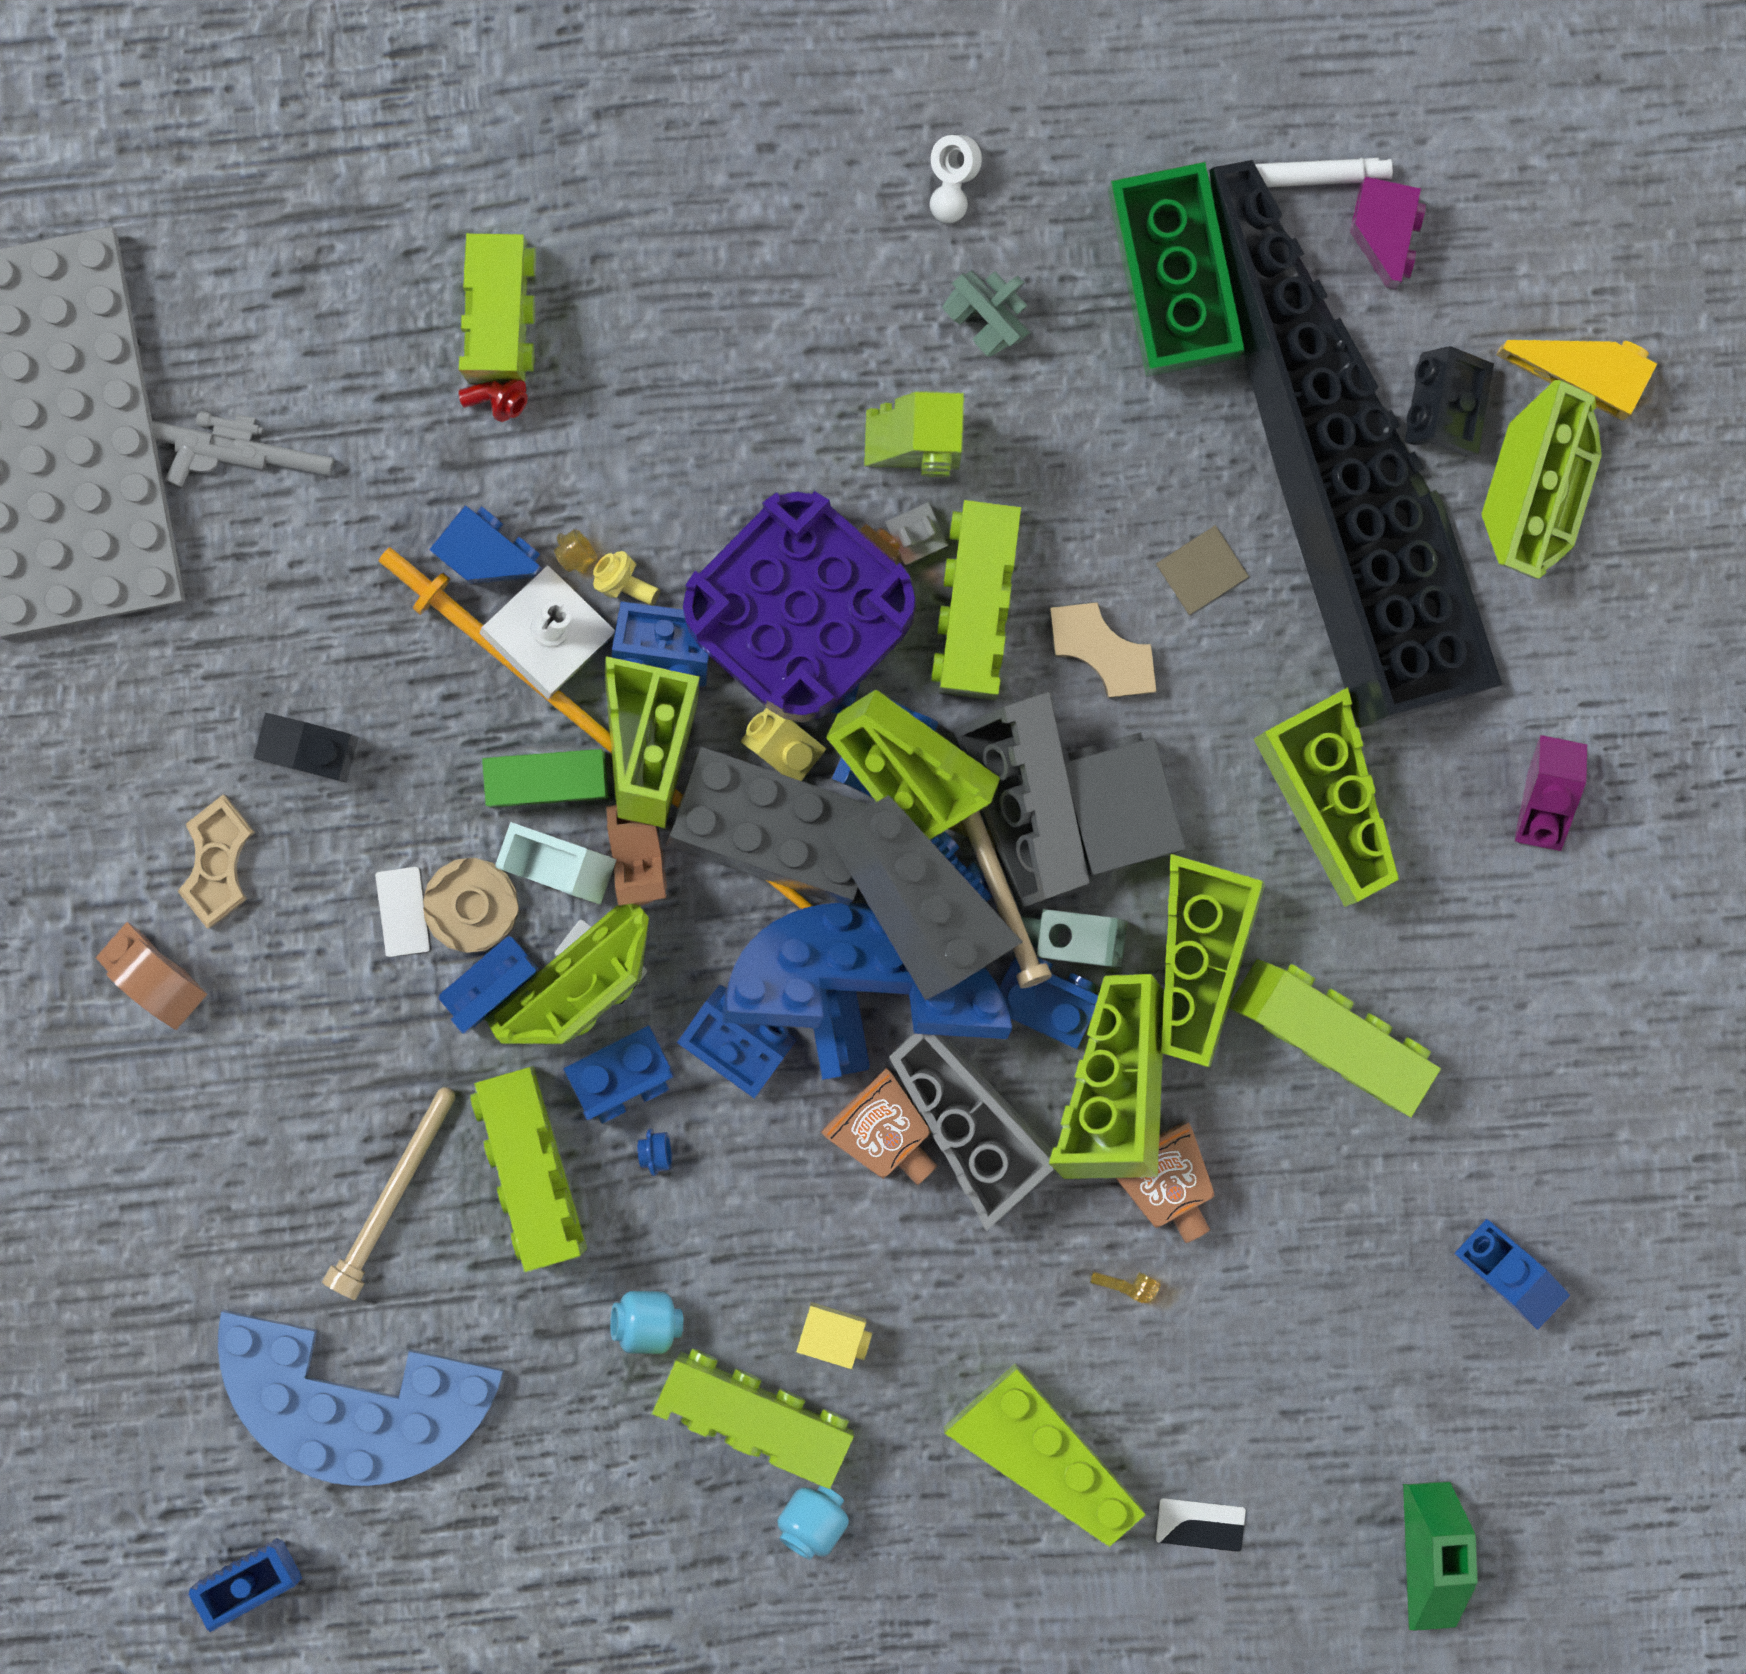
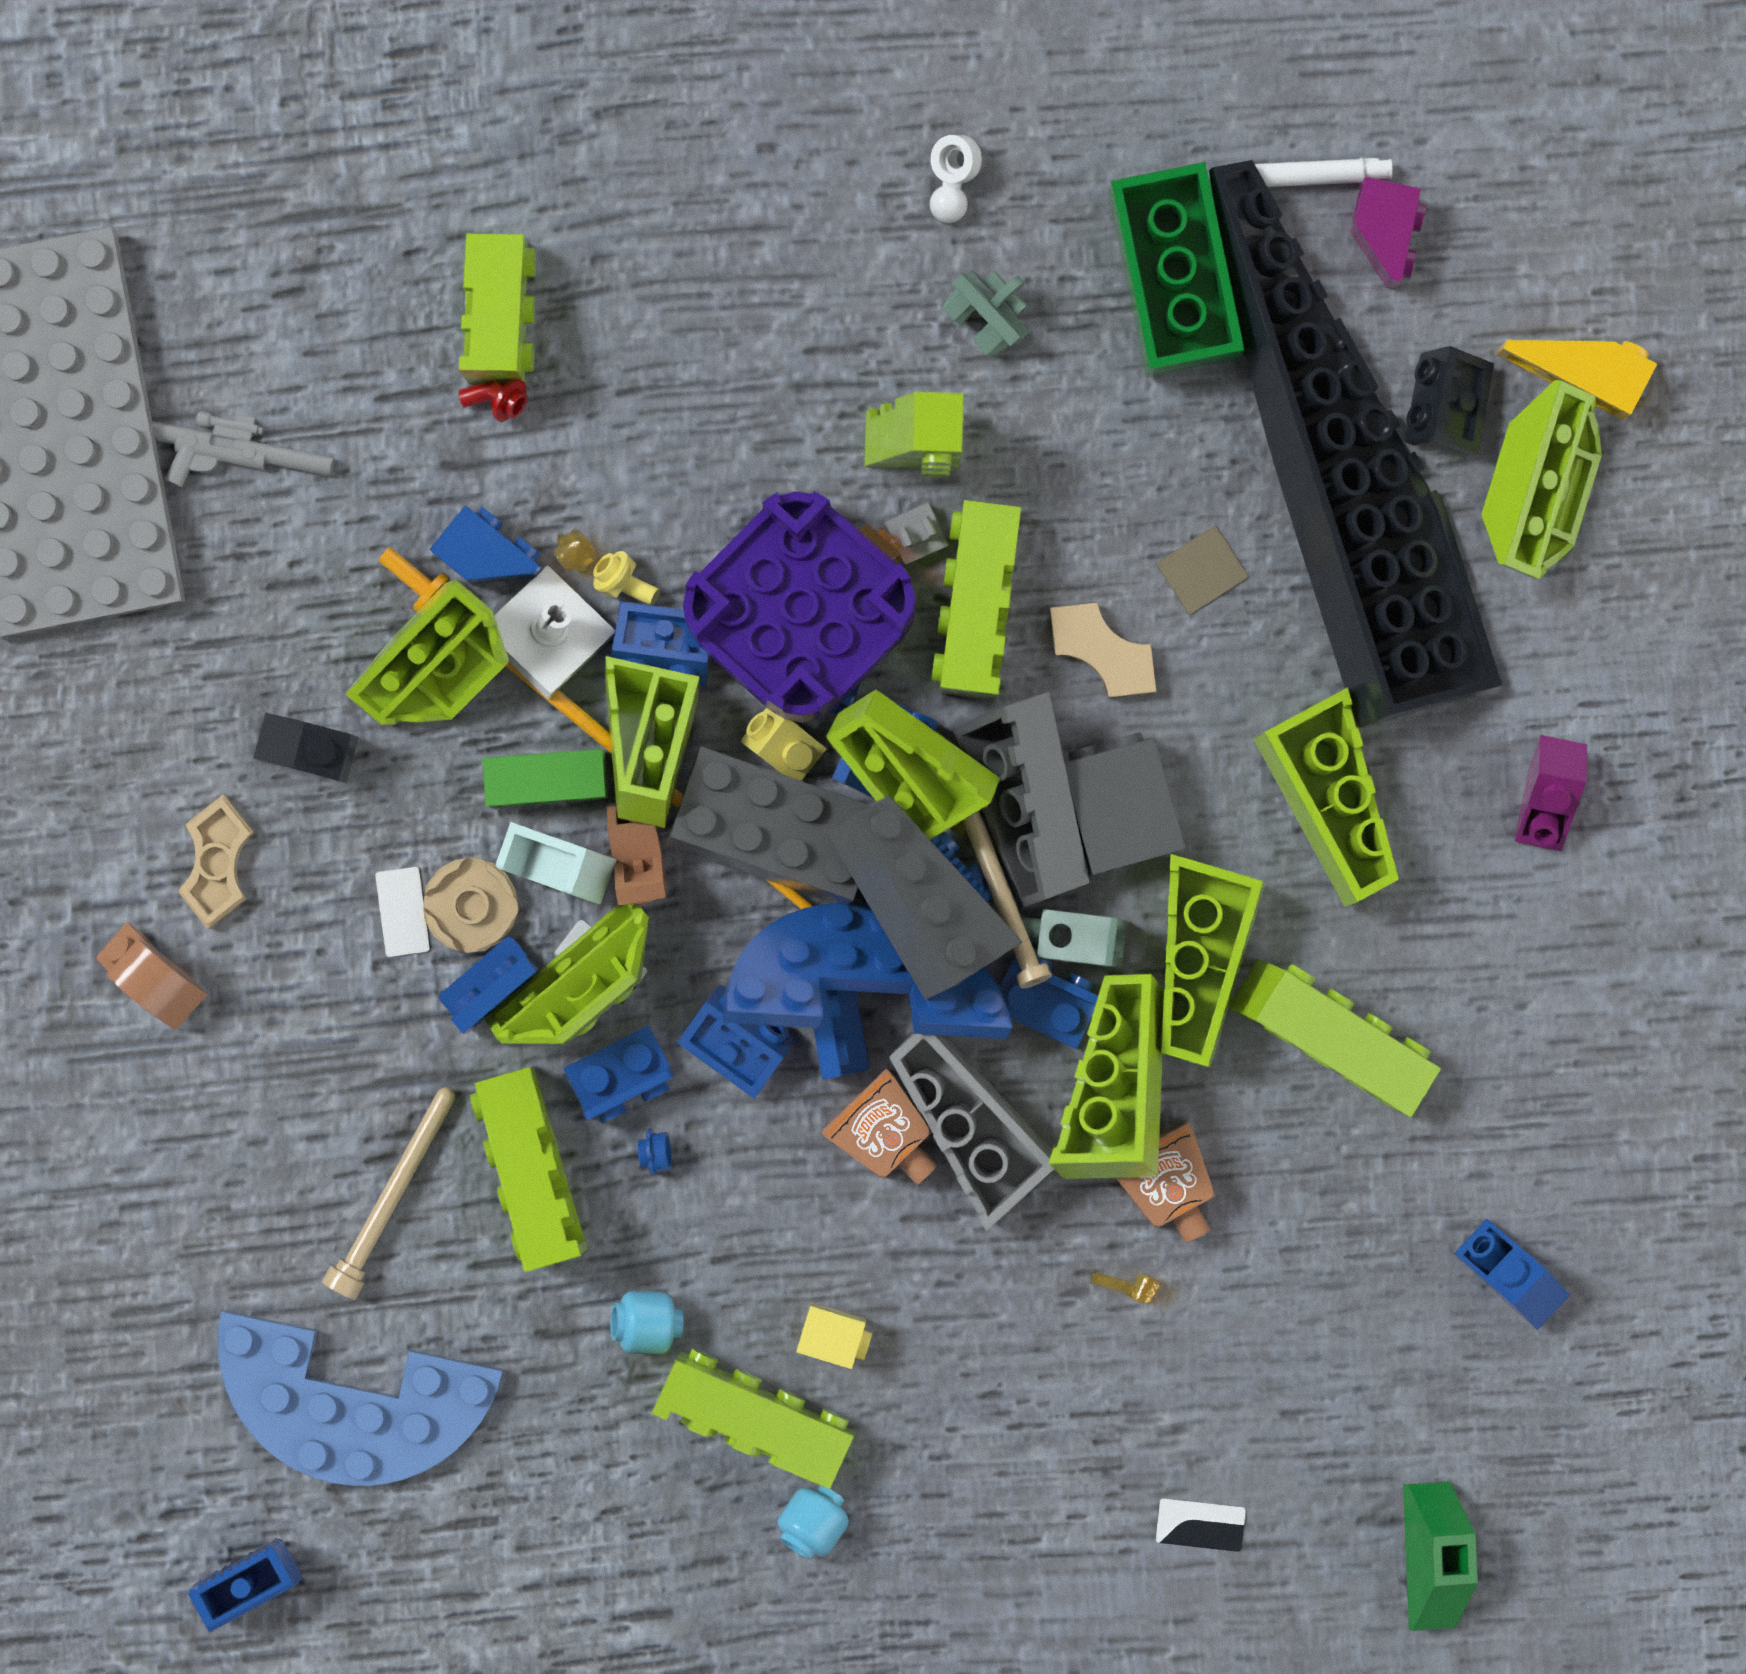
(433, 661): none -> lime wedge
(1037, 1449): lime wedge -> none

